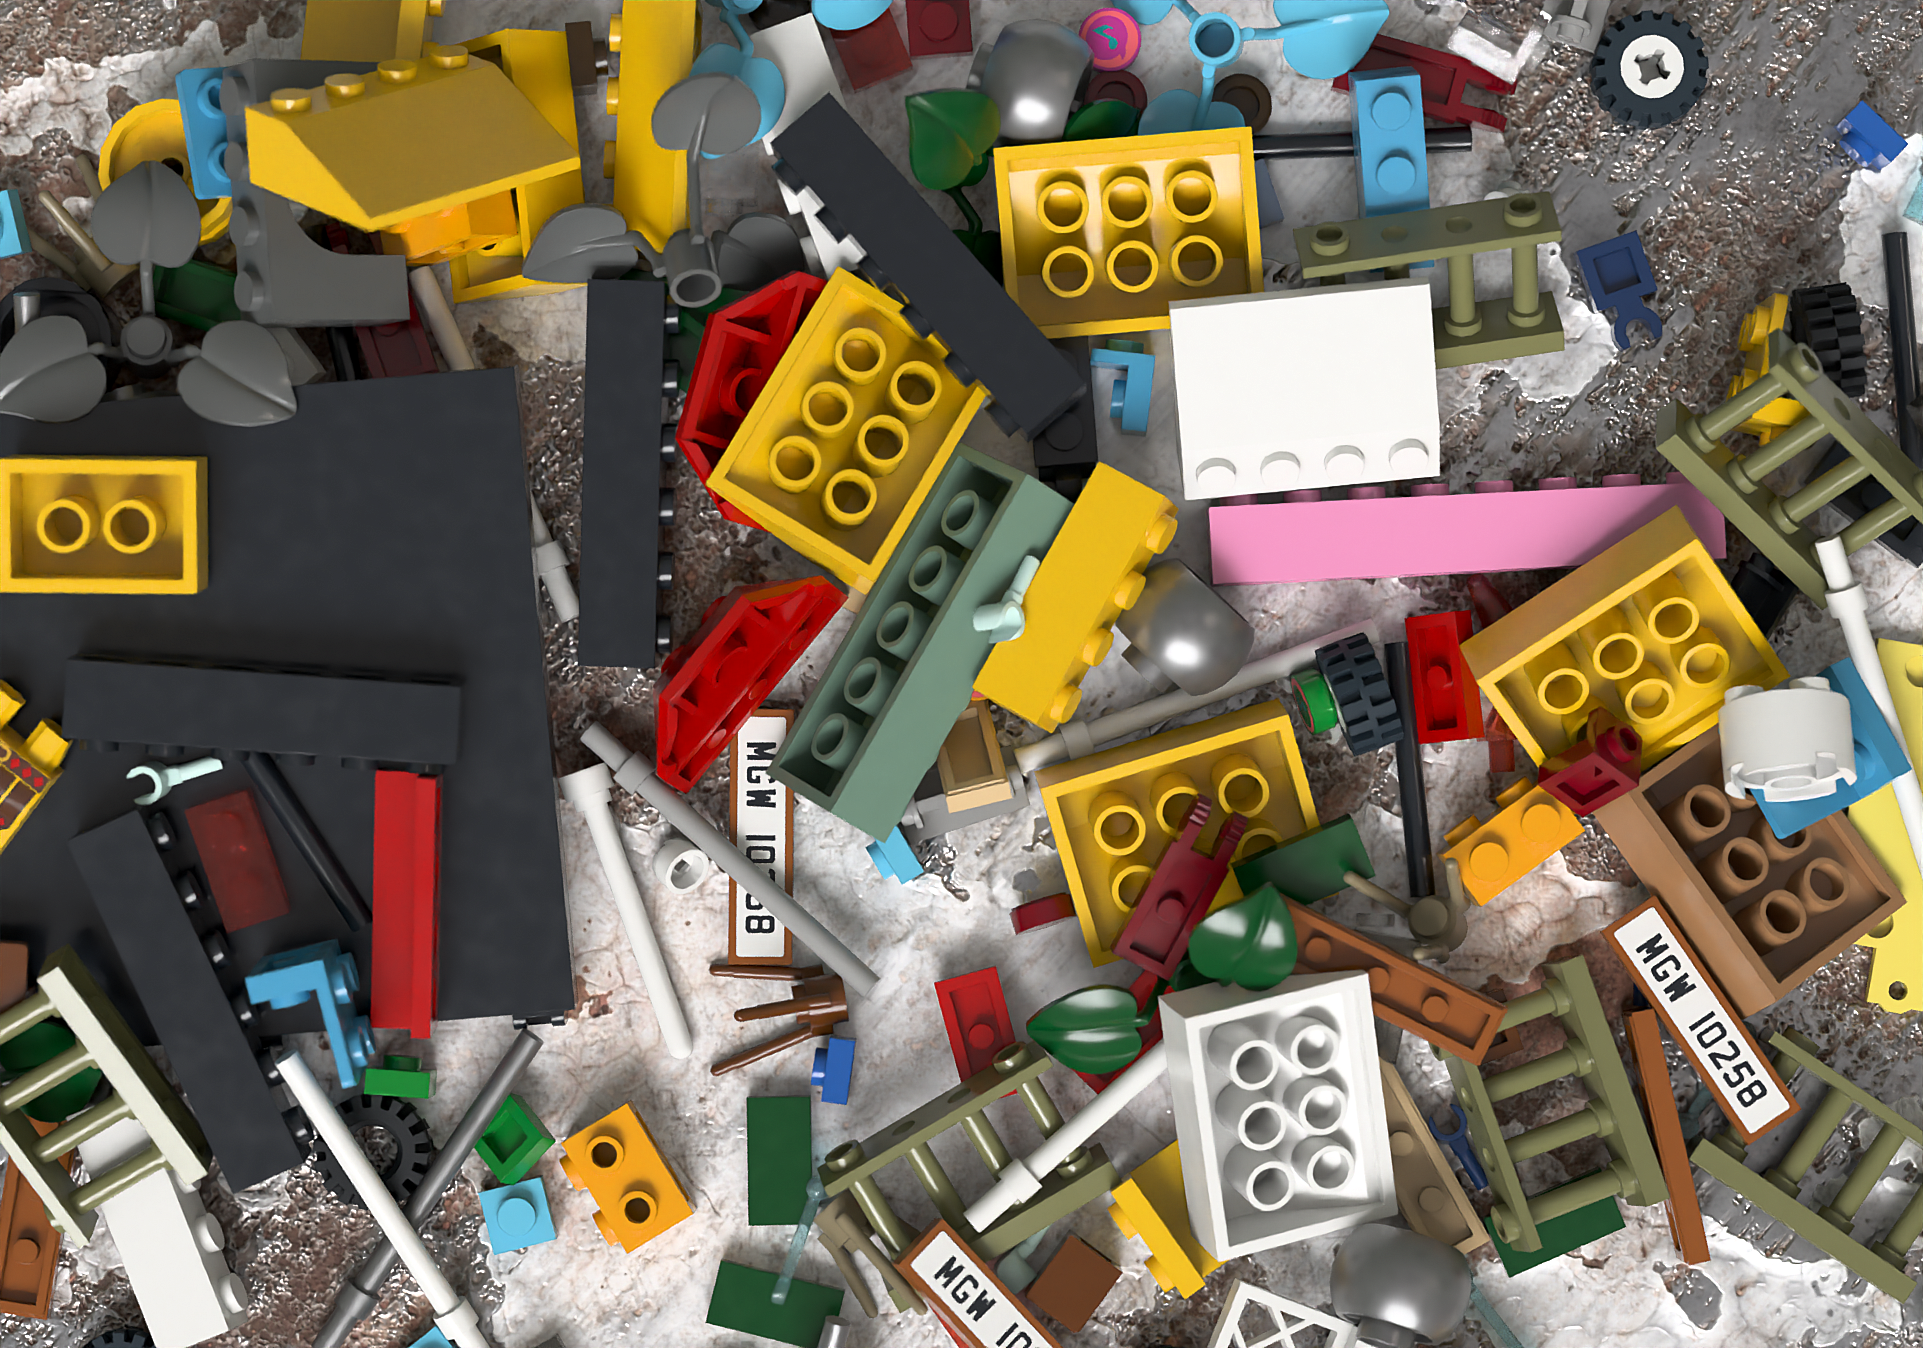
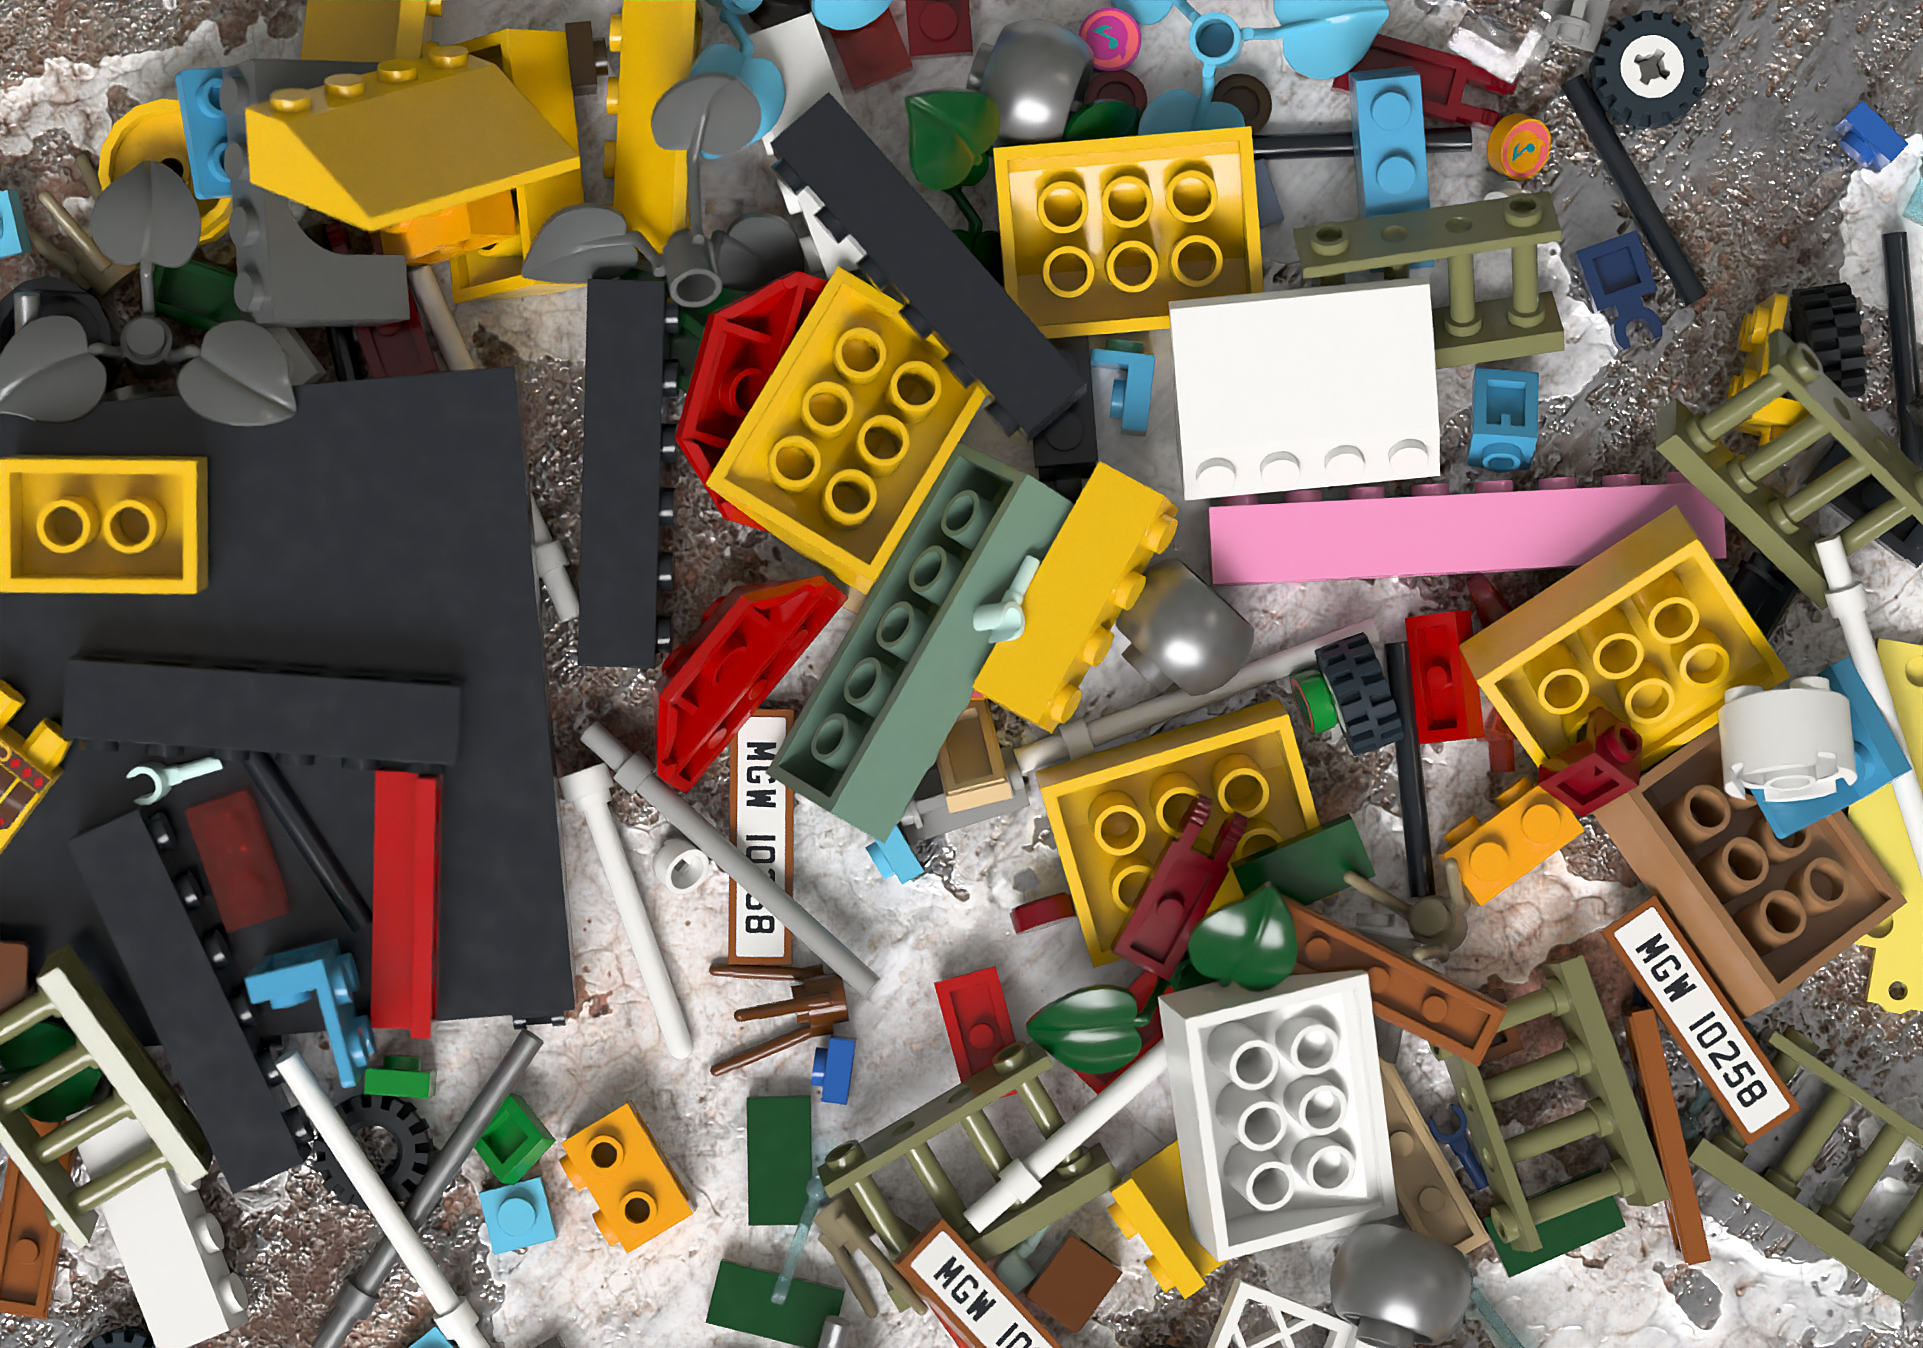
(1503, 419): none -> dark azure bracket
(1519, 146): none -> light orange tile
(1633, 190): none -> black bar

